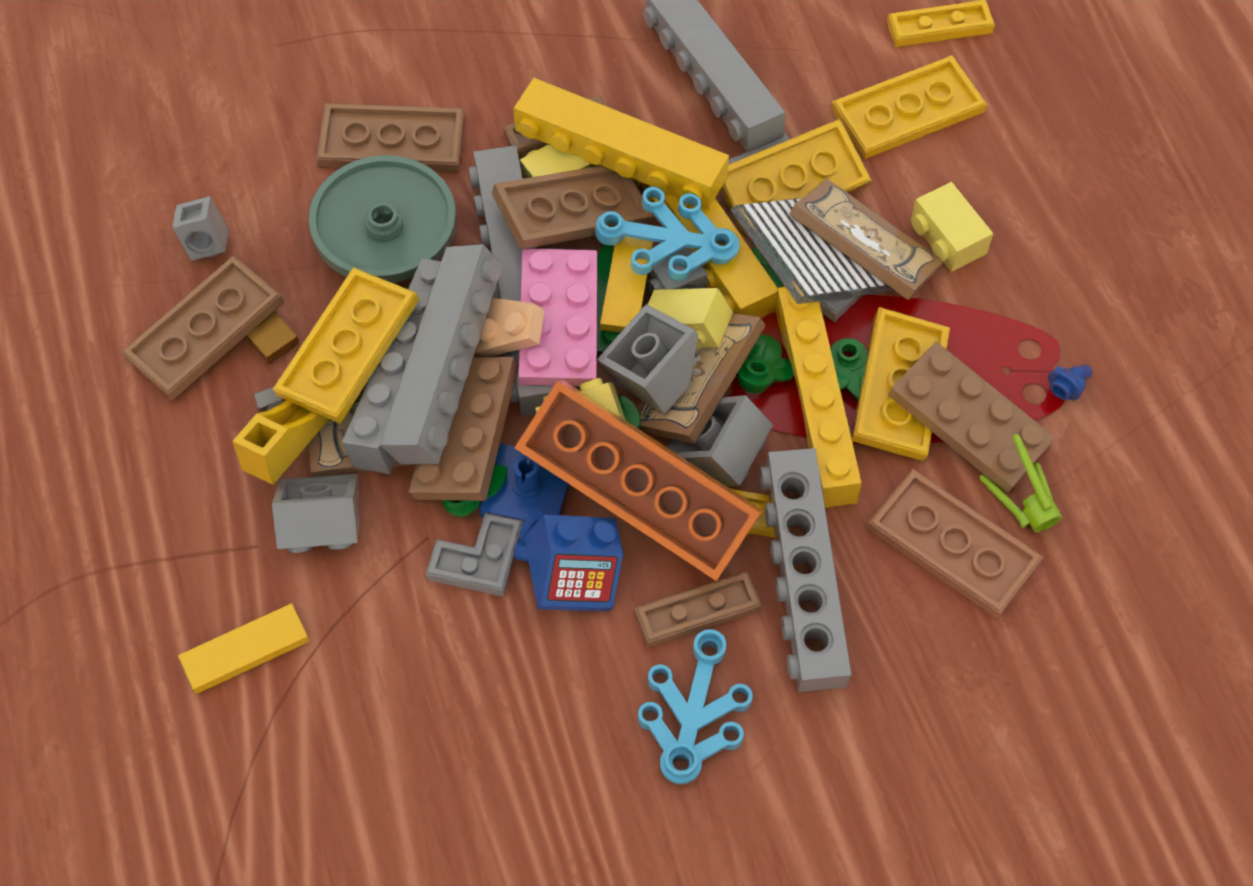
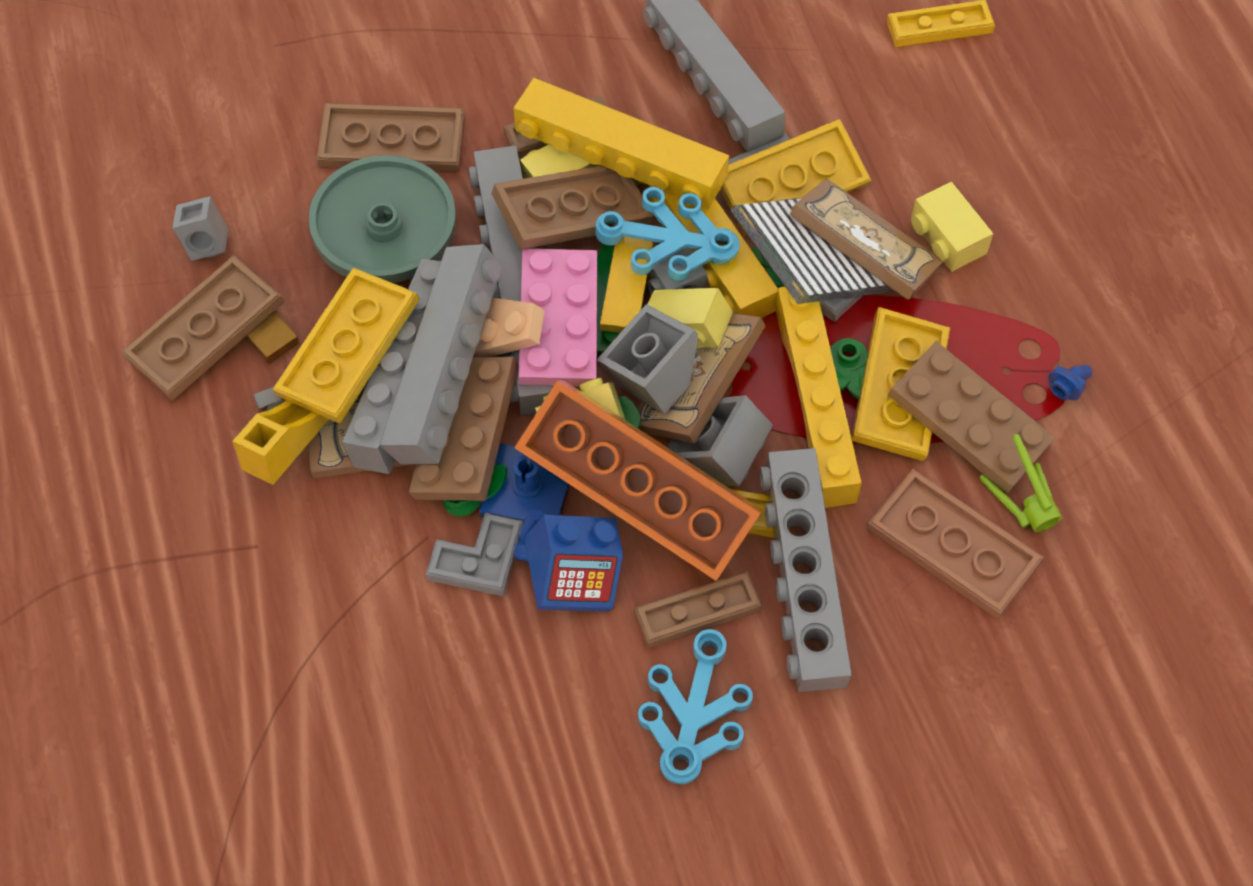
(243, 648): yellow tile -> none
(317, 512): light grey slope -> none
(764, 366): green plate -> none
(908, 107): yellow tile -> none

